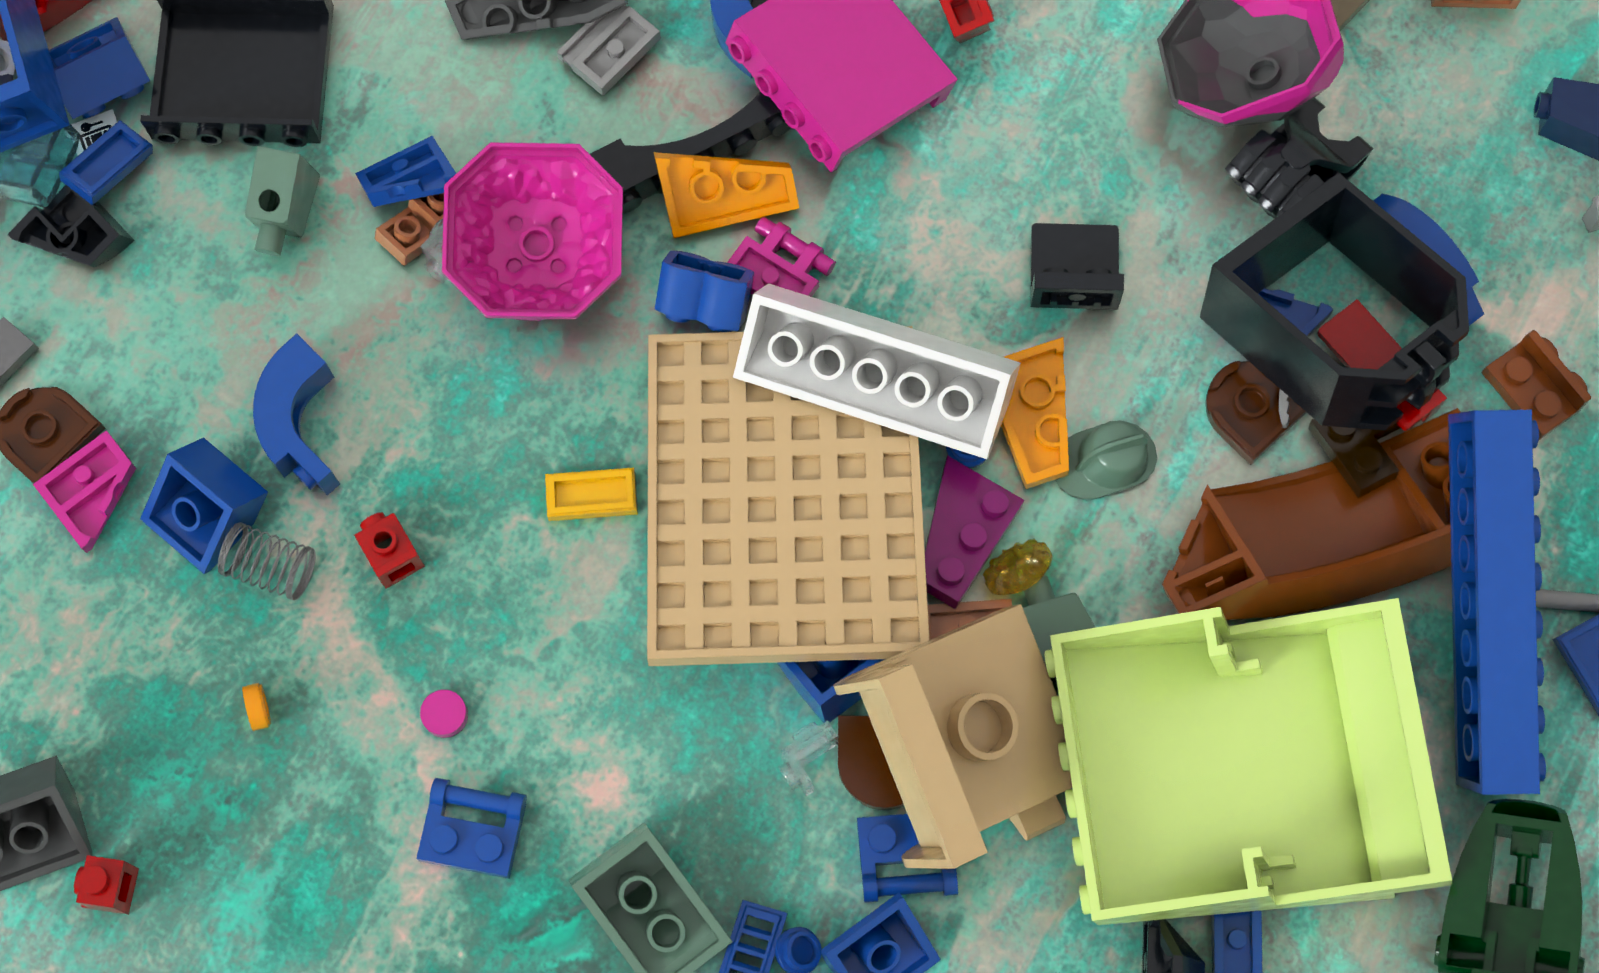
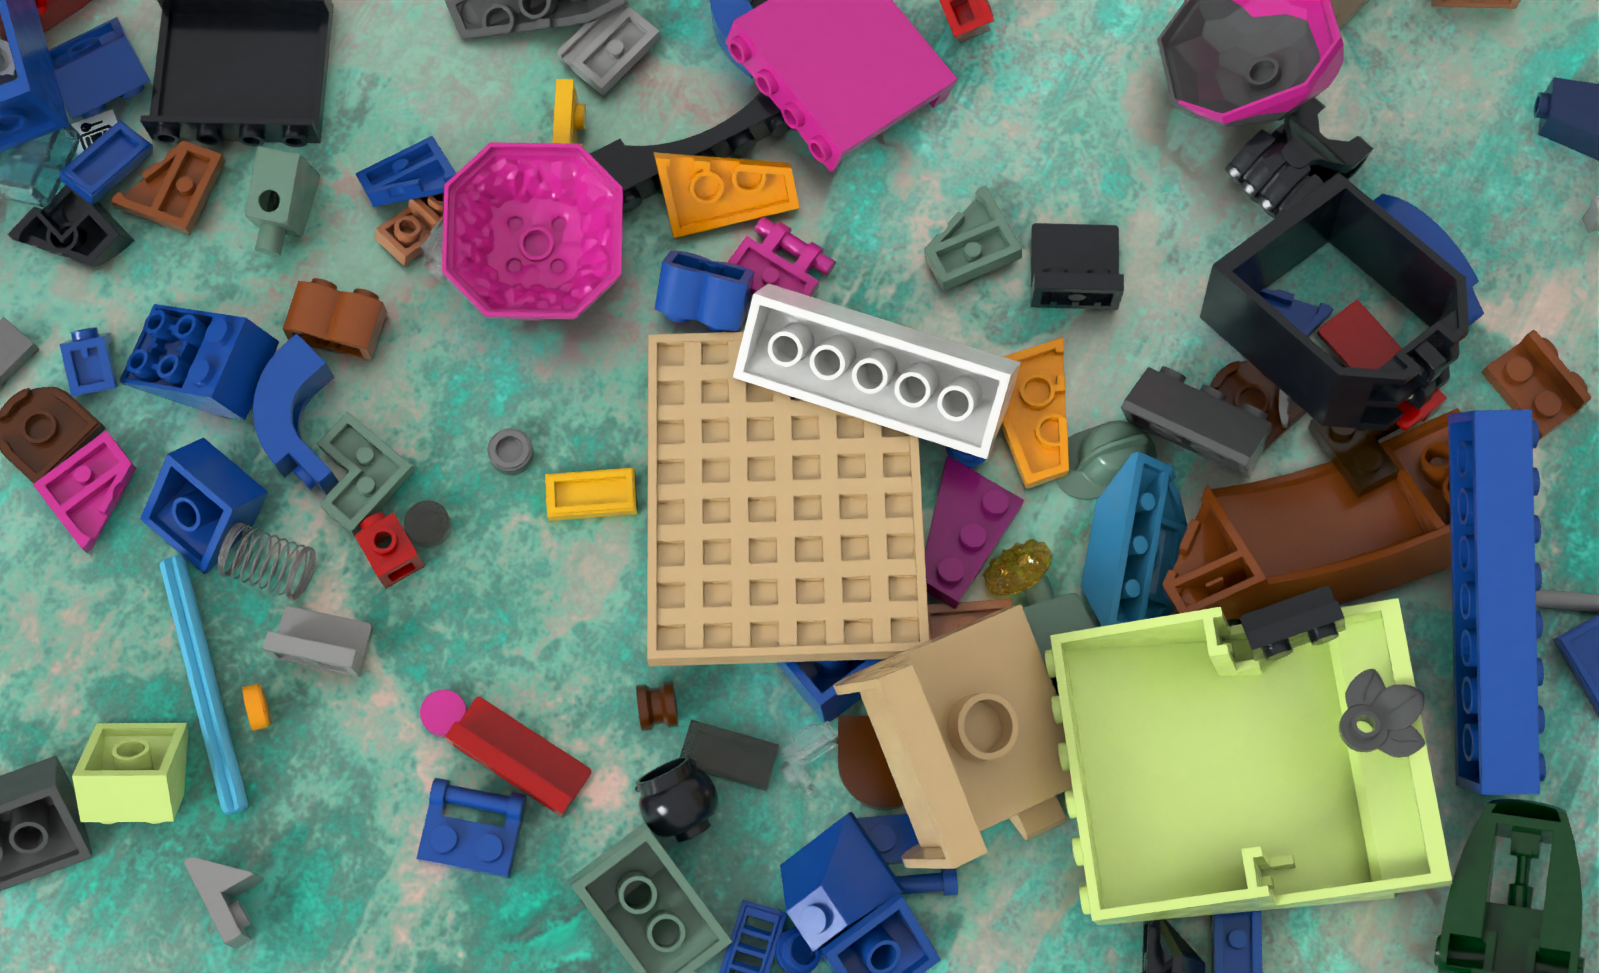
(88, 362): none -> blue bracket
(105, 884): red brick -> none
(132, 773): none -> yellowish green slope
(174, 188): none -> dark orange wing
(200, 359): none -> blue slope
(204, 685): none -> medium azure axle
(217, 888): none -> light grey slope
(320, 641): none -> light grey panel
(335, 318): none -> dark orange brick
(372, 474): none -> sand green plate
(427, 523): none -> clear smoke tile
(510, 451): none -> flat silver tile
(519, 756): none -> red panel
(568, 113): none -> yellow plate
(657, 705): none -> reddish brown wheel
(677, 799): none -> black piece
(731, 754): none -> clear smoke tile
(836, 882): none -> blue slope
(972, 243): none -> sand green wing
(1134, 542): none -> dark azure wedge
(1198, 419): none -> dark grey slope
(1292, 623): none -> black bracket
(1387, 711): none -> dark grey plate

